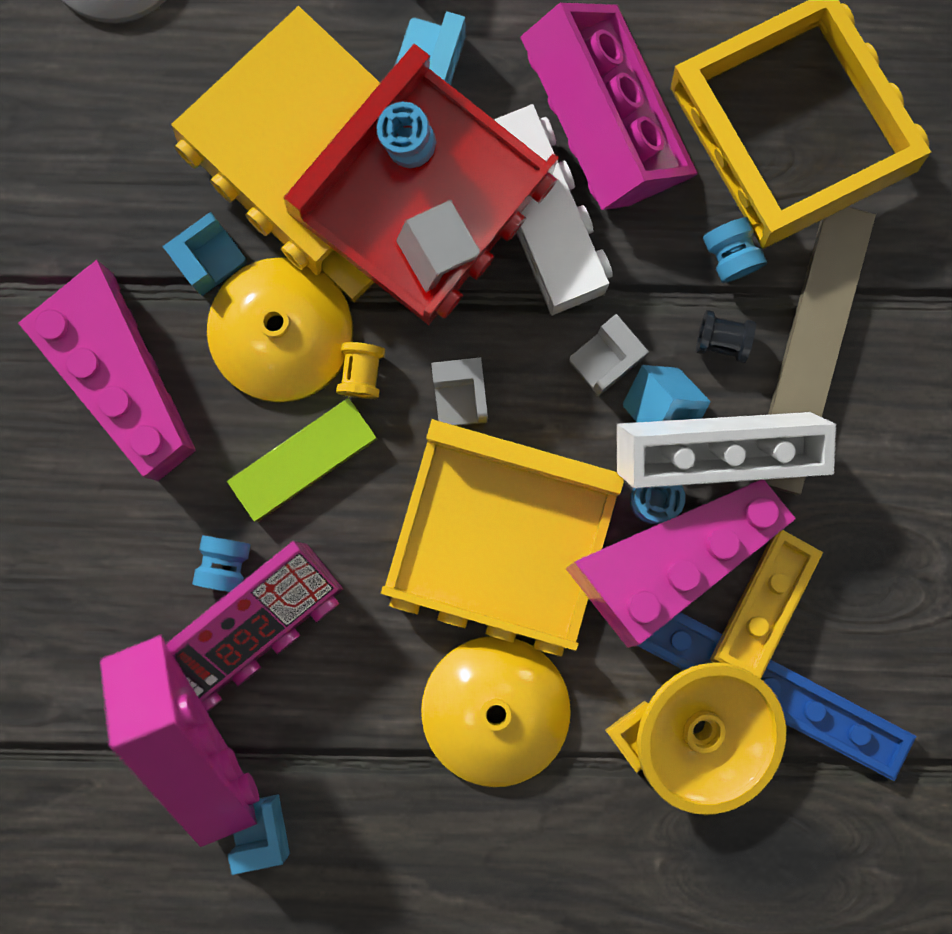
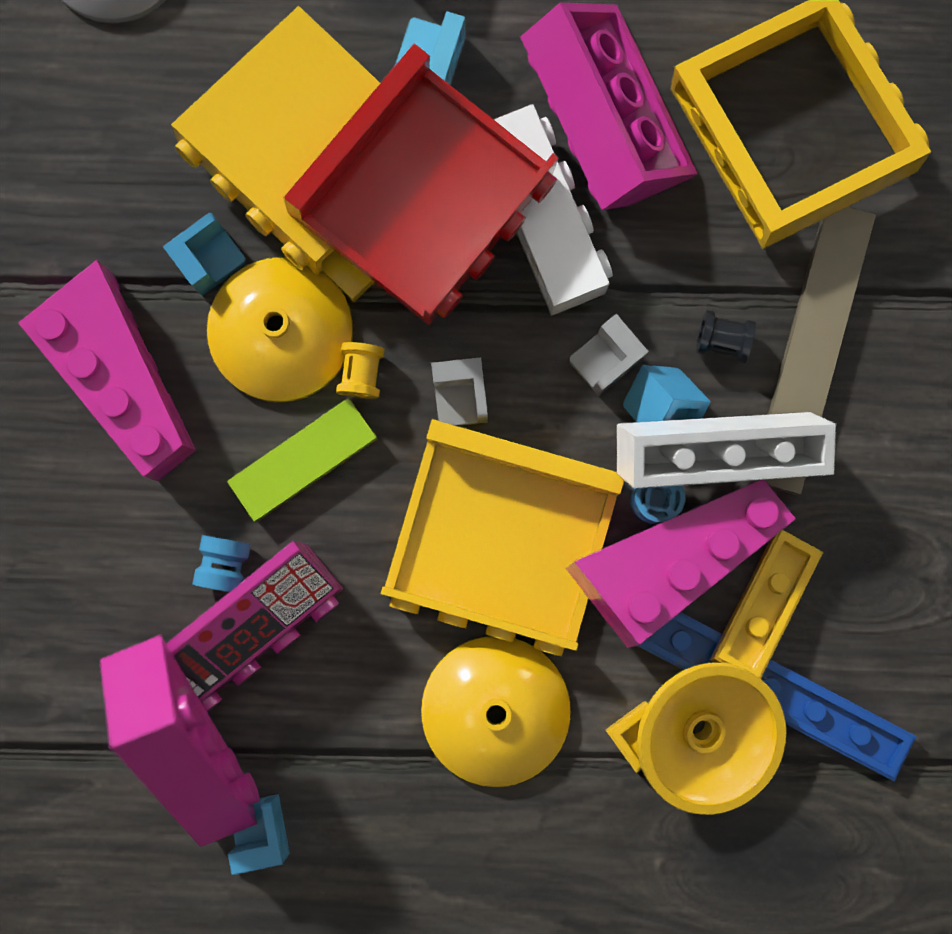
(413, 145): dark azure wheel -> none
(436, 243): light grey panel -> none
(734, 250): dark azure wheel -> none

